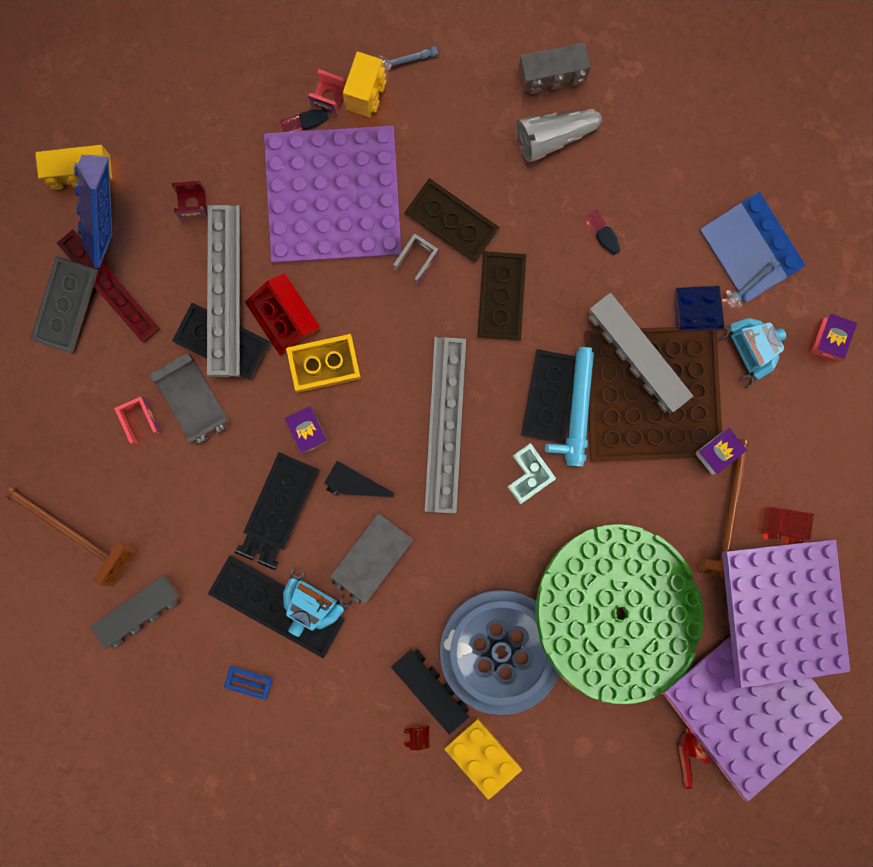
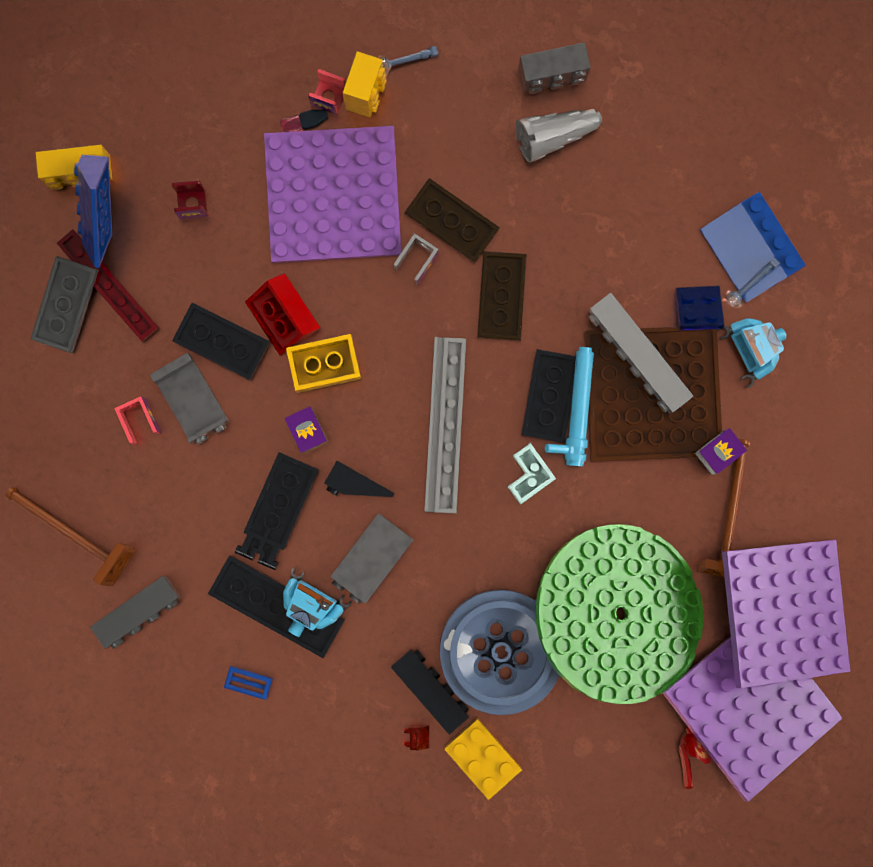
(223, 291): light grey plate -> none
(603, 232): piece -> none
(787, 523): clear red brick -> none
(834, 337): dark purple piece -> none

